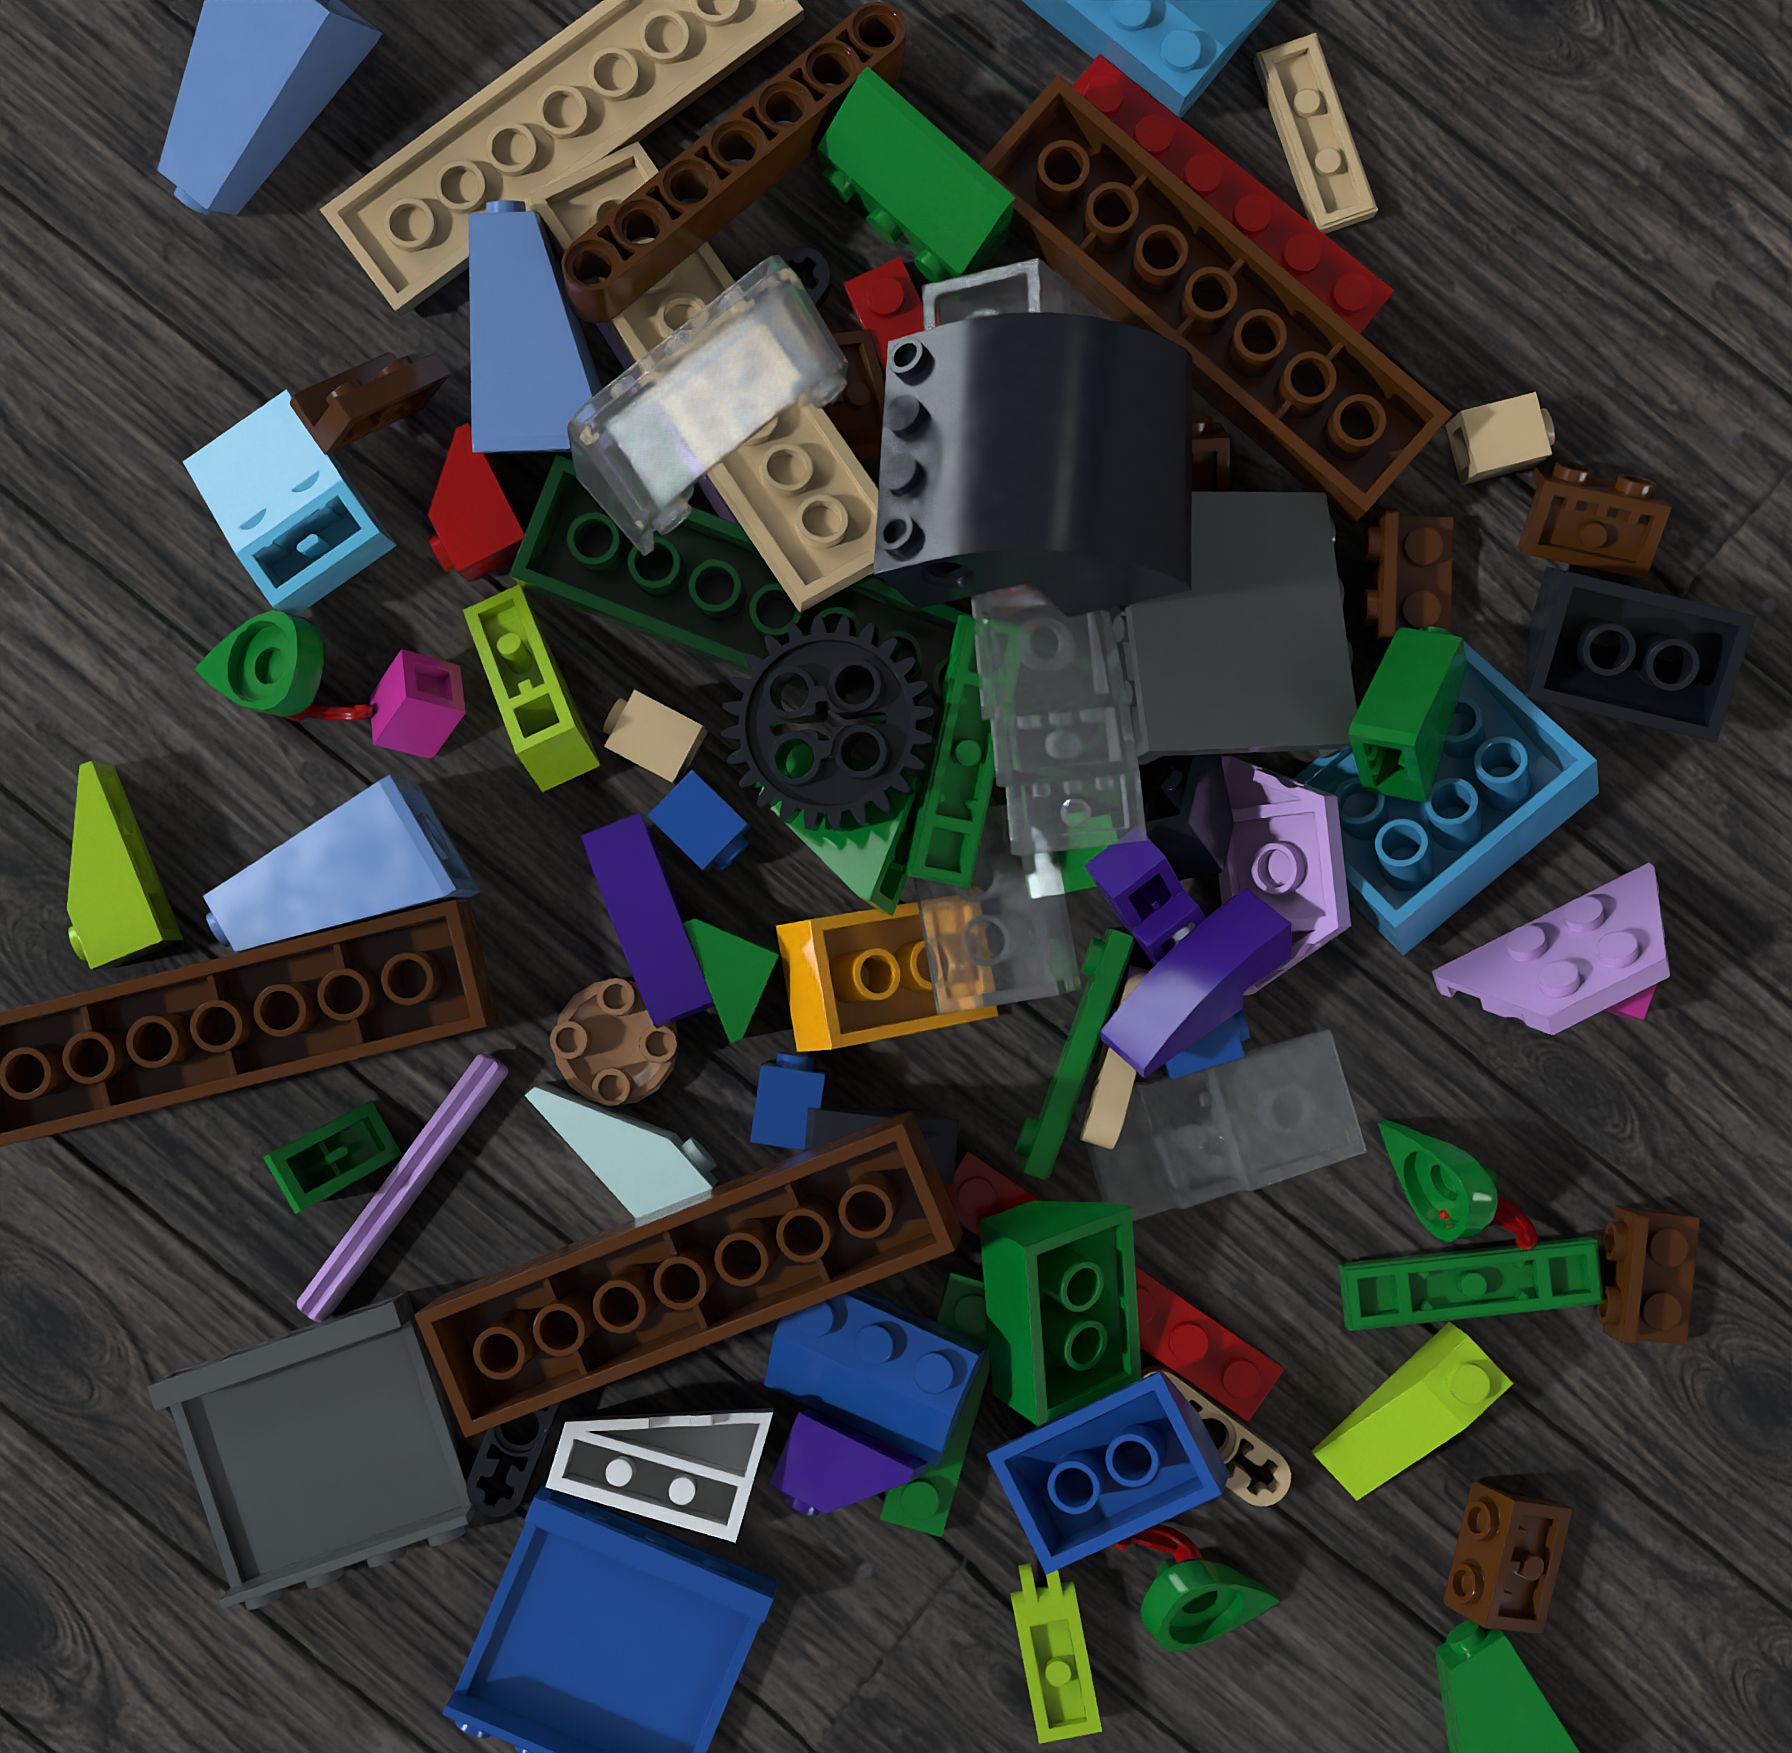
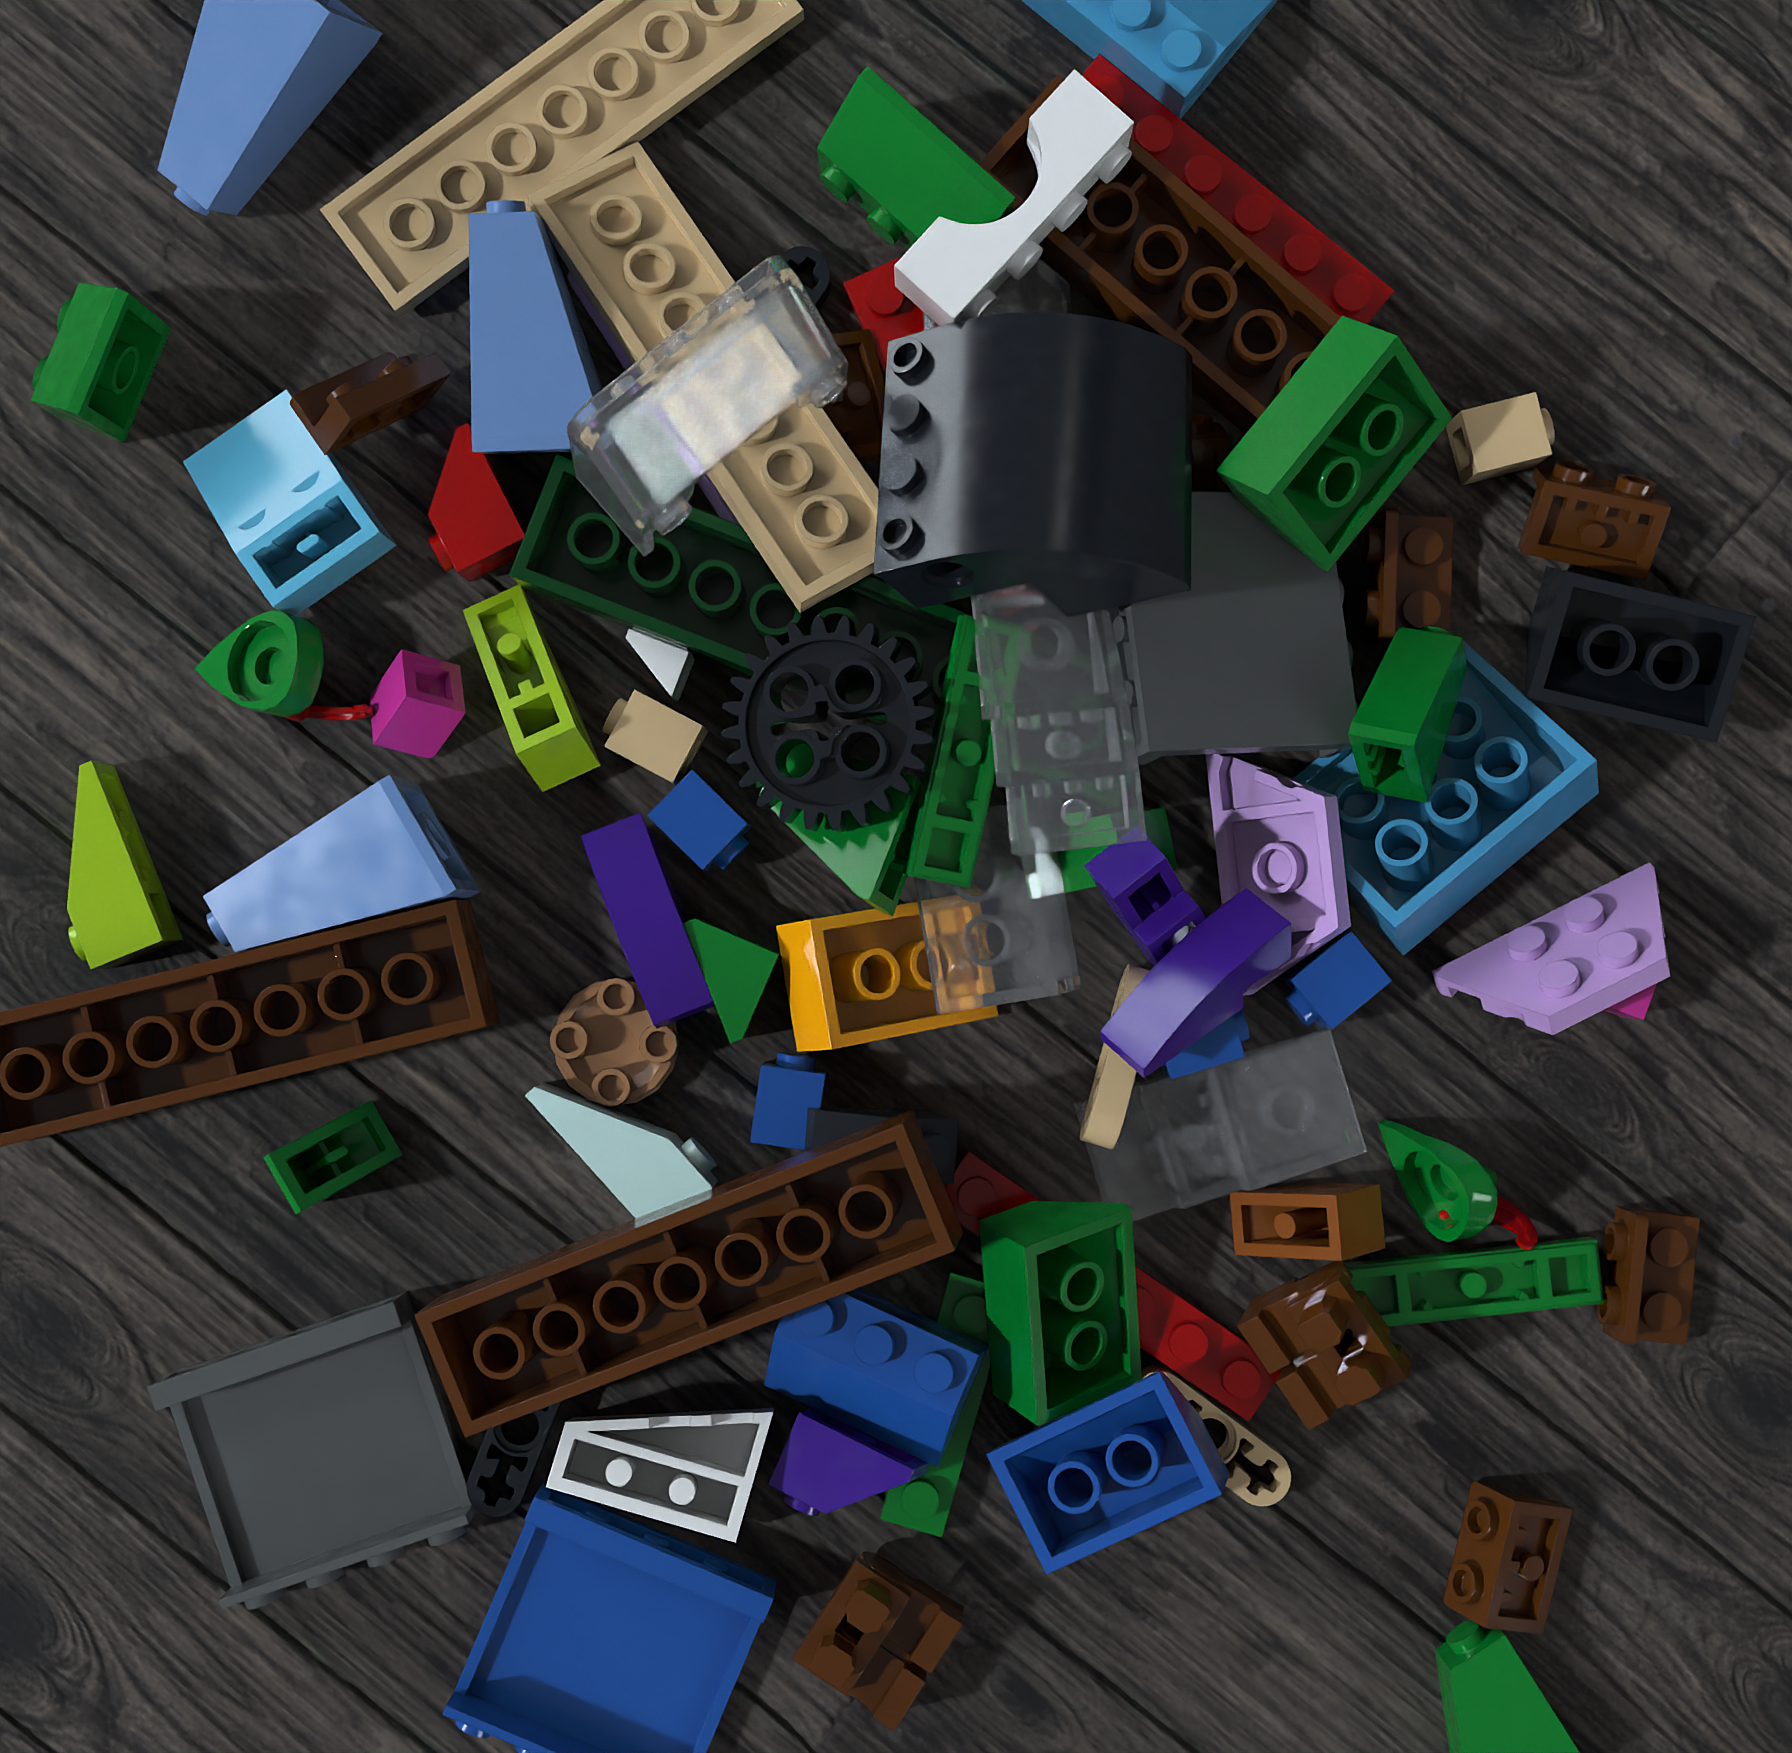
(100, 360): none -> green slope
(402, 1187): lavender axle -> none
(665, 659): none -> white slope
(726, 187): reddish brown beam -> none
(880, 1637): none -> reddish brown hips
(961, 265): none -> white arch
(1042, 1138): green plate -> none
(1055, 1658): lime hinge -> none
(1189, 813): black slope -> none
(1195, 1597): green piece -> none
(1308, 1221): none -> dark orange slope
(1315, 134): tan tile -> none
(1325, 1342): none -> reddish brown hips
(1333, 981): none -> blue brick
(1336, 440): none -> green slope
(1413, 1412): lime slope -> none

